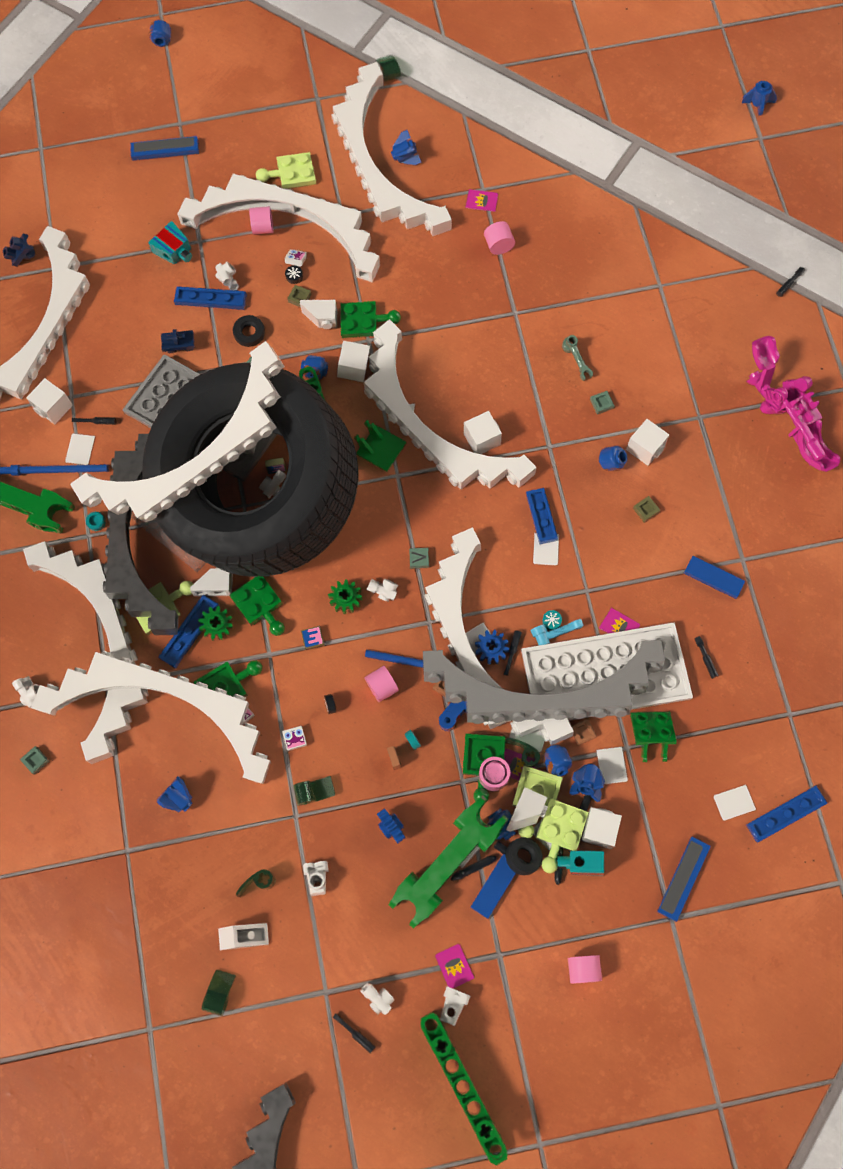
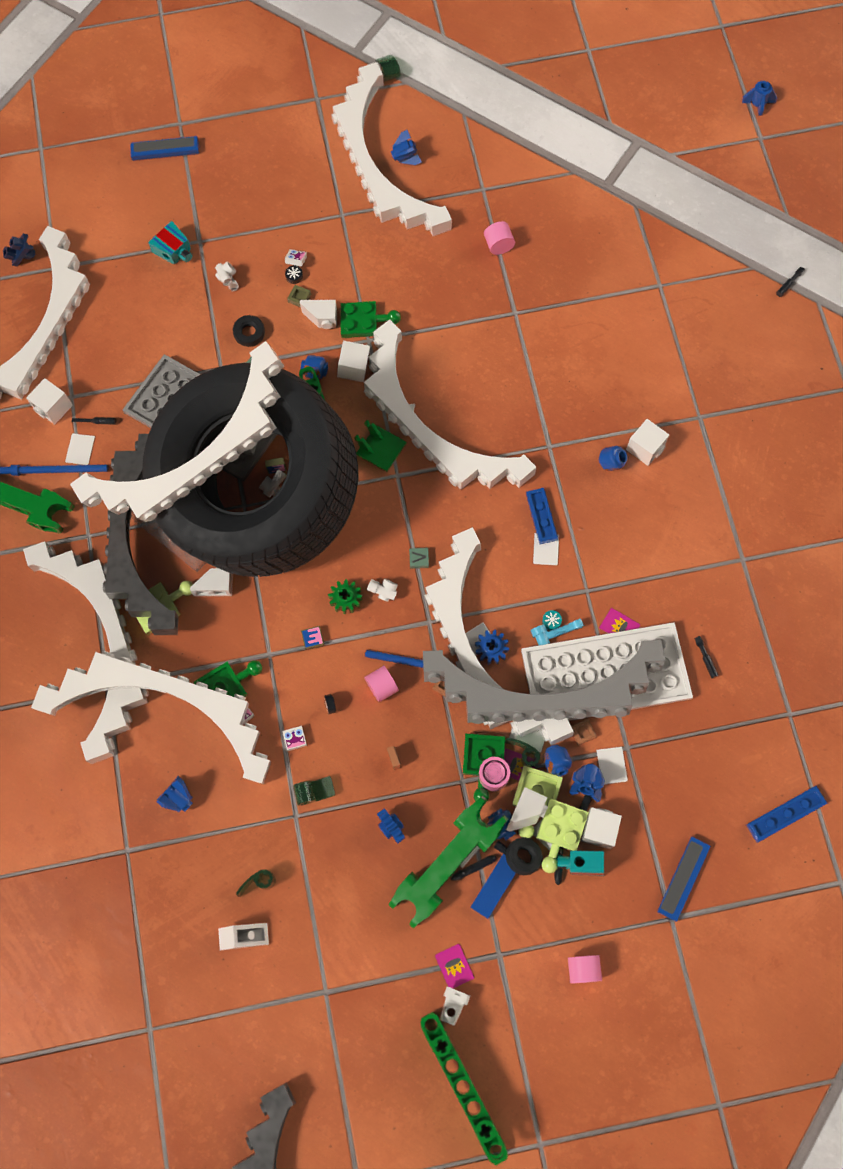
(26, 690): white plate -> none
(34, 760): sand green tile -> none
(95, 521): teal tile -> none
(160, 33): blue head -> none
(177, 341): dark blue hips -> none
(187, 633): blue tile -> none
(210, 298): blue tile -> none
(211, 617): green gear -> none
(217, 993): clear green panel -> none
(249, 193): white arch -> none
(257, 601): green plate -> none
(261, 220): bright pink piece -> none
(293, 171): yellowish green plate -> none
(316, 873): white plate -> none
(363, 1041): black piece -> none
(380, 1000): white plate -> none
(412, 739): teal tile -> none
(451, 714): blue leg -> none
(482, 200): dark pink sticker -> none
(482, 433): white head -> none
(512, 650): black piece -> none
(572, 348): sand green brick -> none
(602, 402): sand green tile -> none
(646, 509): olive tile -> none
(653, 728): green plate -> none
(714, 577): blue tile -> none
(734, 802): white sticker -> none
(794, 401): dark pink piece -> none

